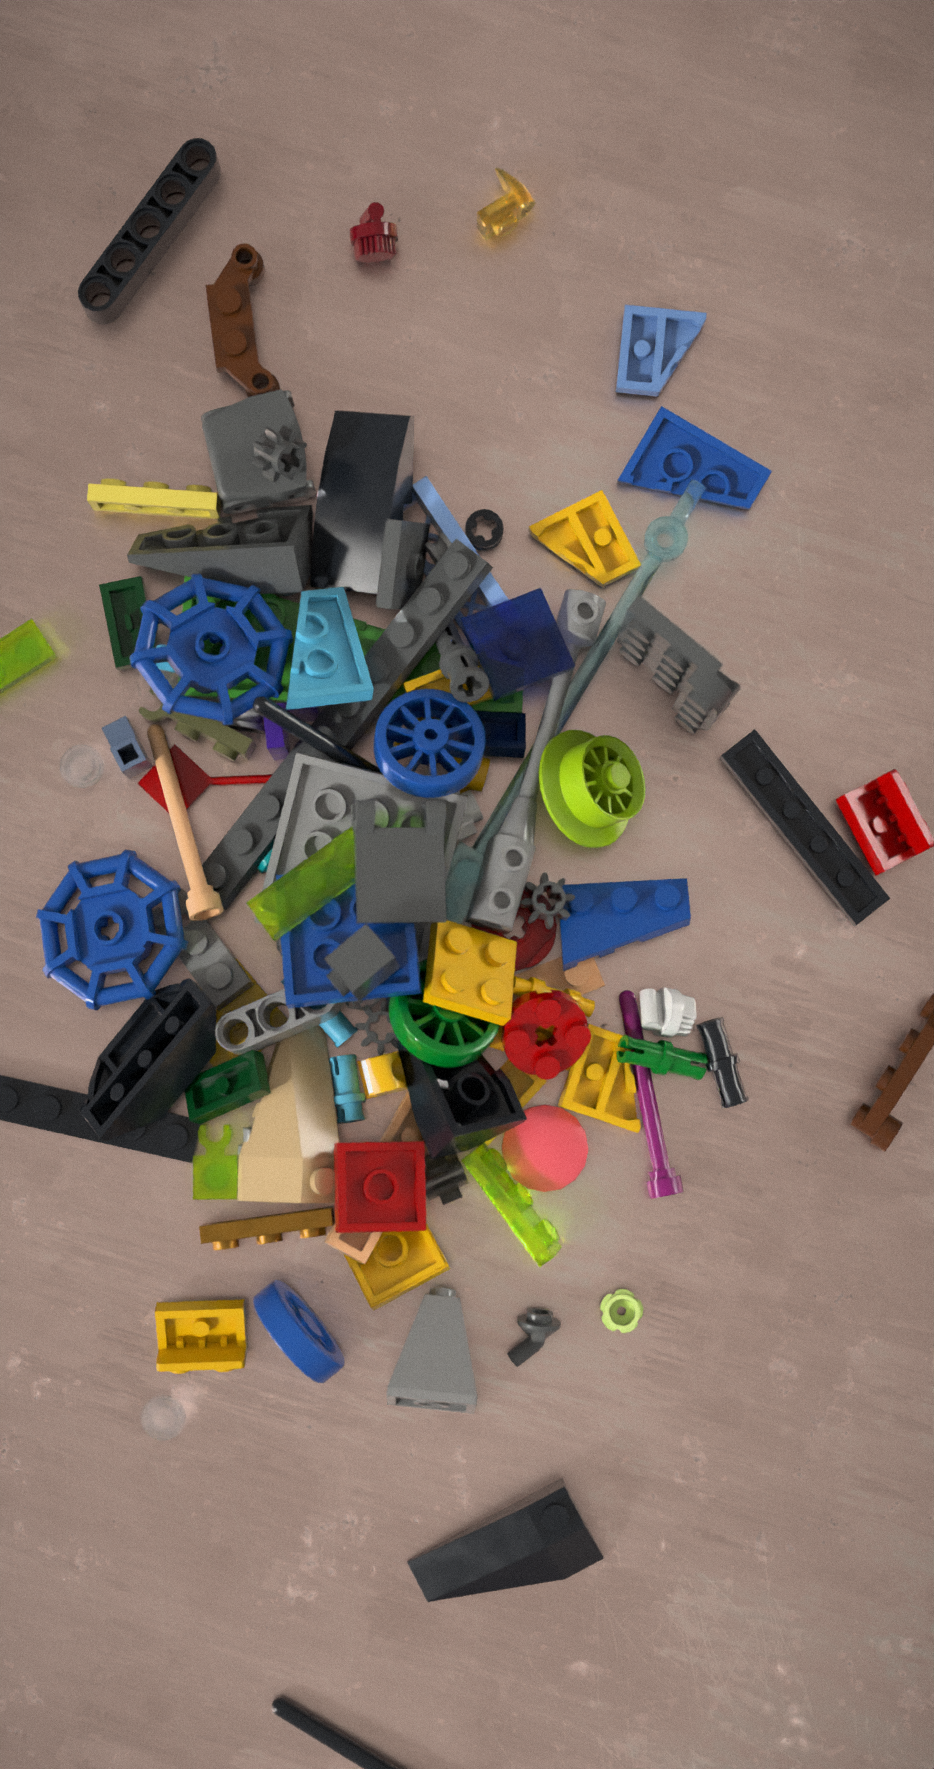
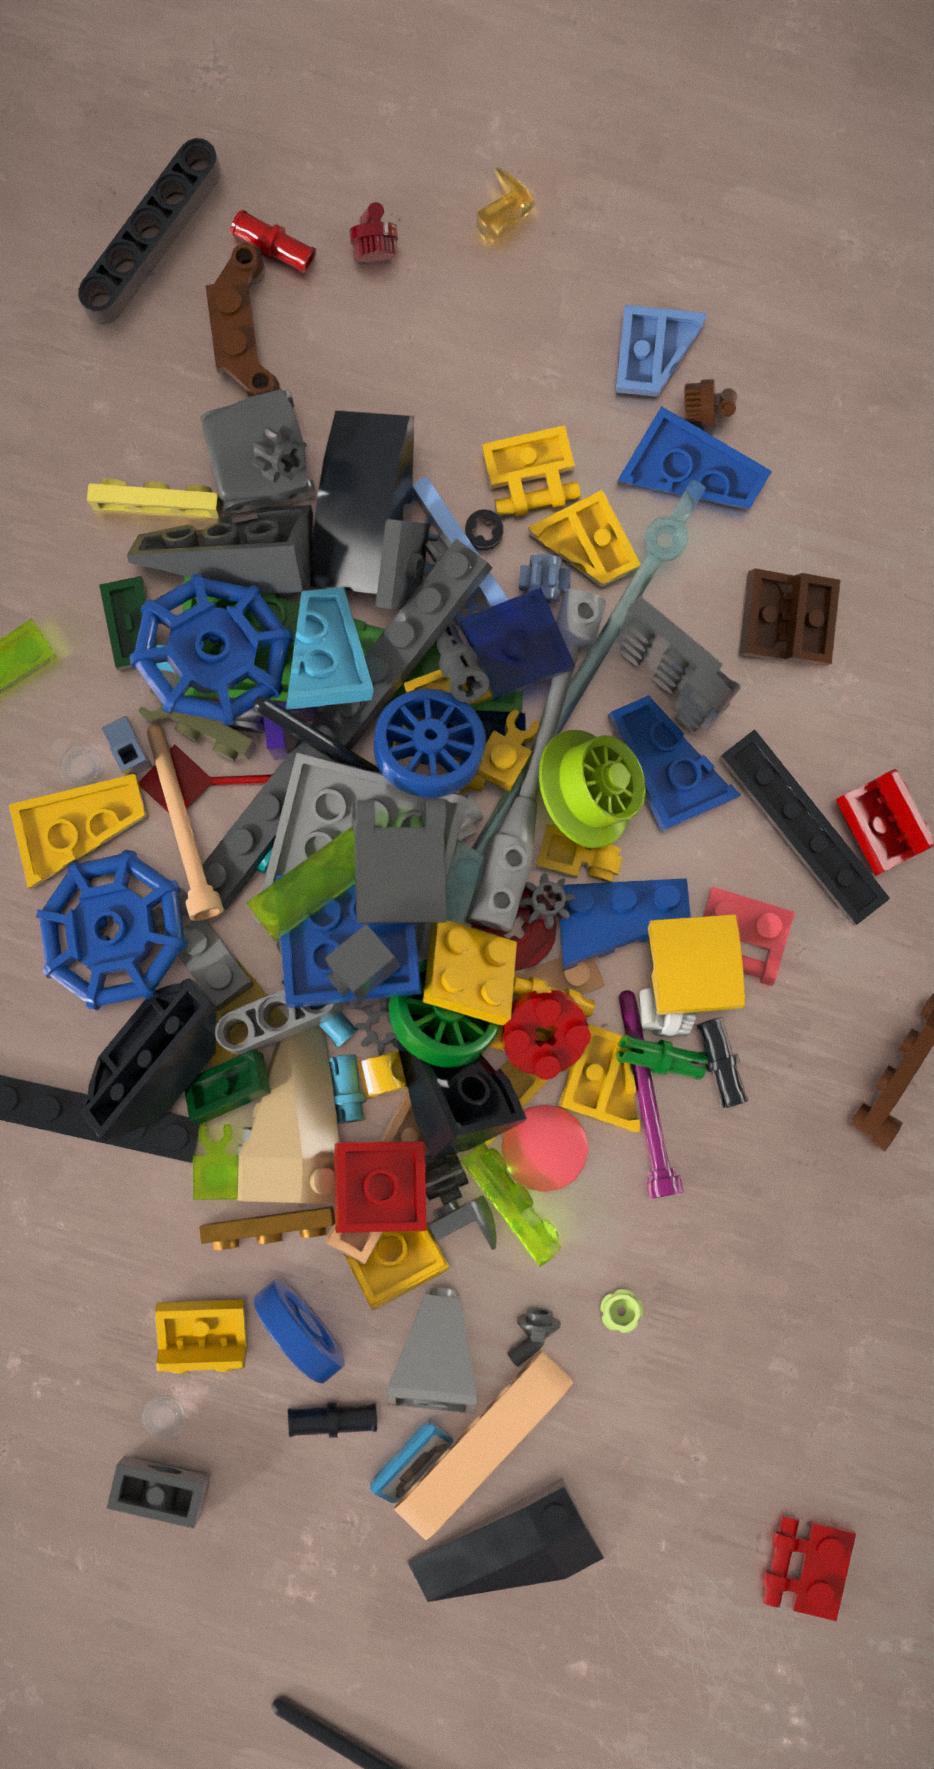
(73, 823): none -> yellow wing
(158, 1492): none -> dark grey brick
(273, 241): none -> red pin
(332, 1420): none -> black pin
(411, 1461): none -> slope
(452, 1217): none -> dark grey plate
(483, 1445): none -> light nougat beam
(505, 755): none -> yellow plate
(529, 458): none -> yellow plate
(545, 573): none -> sand blue gear
(565, 857): none -> yellow plate
(676, 776): none -> blue wing
(696, 964): none -> yellow slope
(704, 403): none -> reddish brown piece
(758, 926): none -> coral plate
(790, 617): none -> reddish brown slope
(822, 1568): none -> red plate

